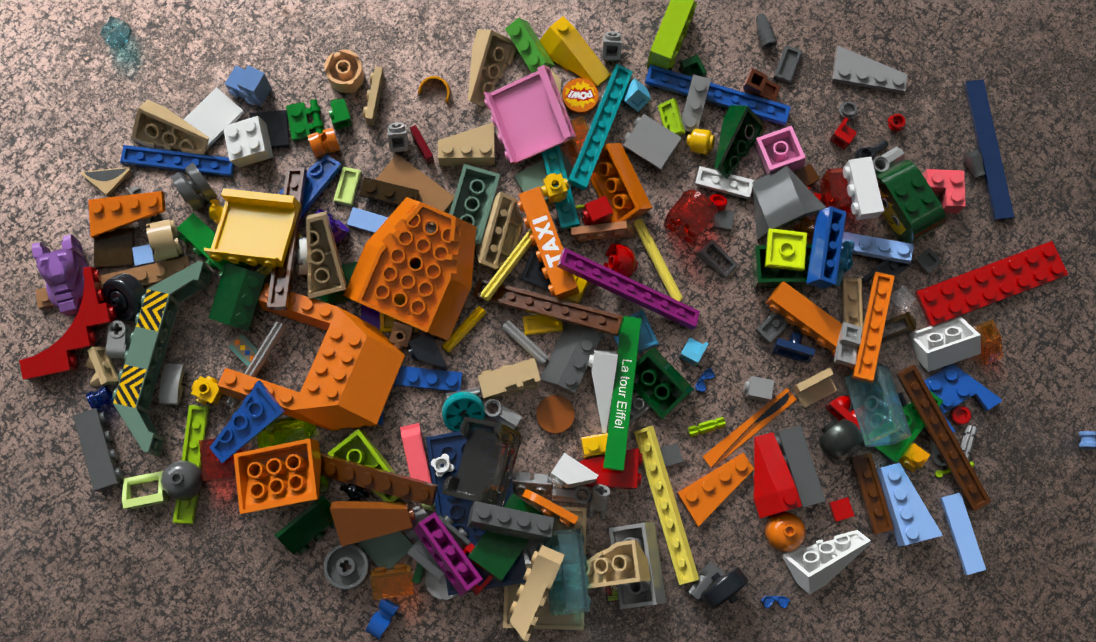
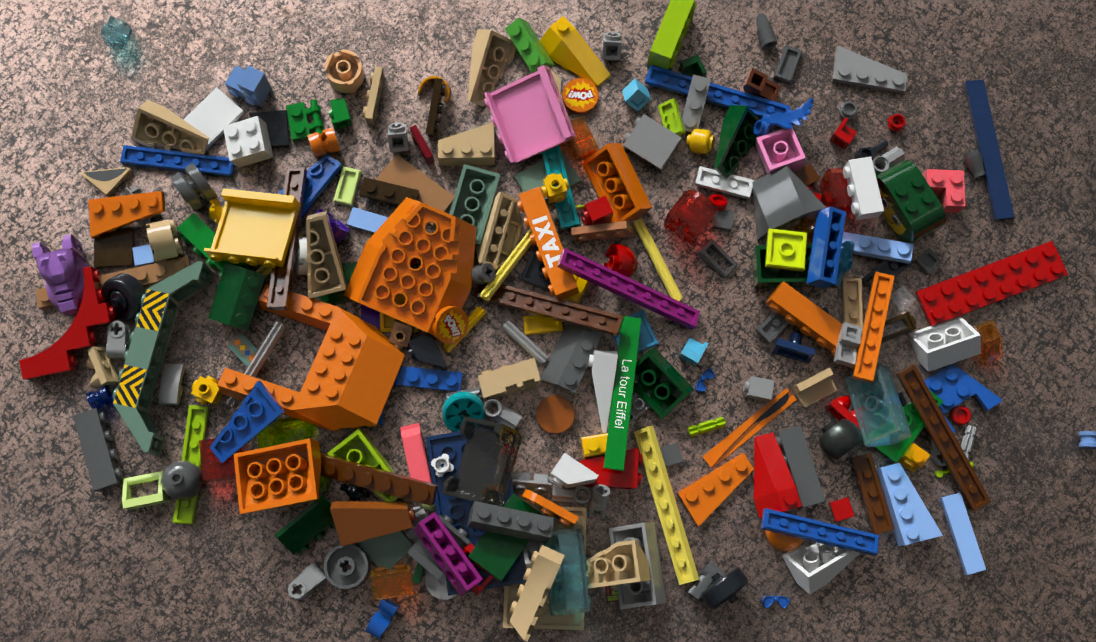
(310, 579): none -> light grey piece
(436, 107): none -> dark brown plate
(450, 324): none -> tile
(483, 273): none -> dark grey wheel
(600, 127): teal plate -> none
(784, 120): none -> blue plant
(820, 532): none -> blue tile

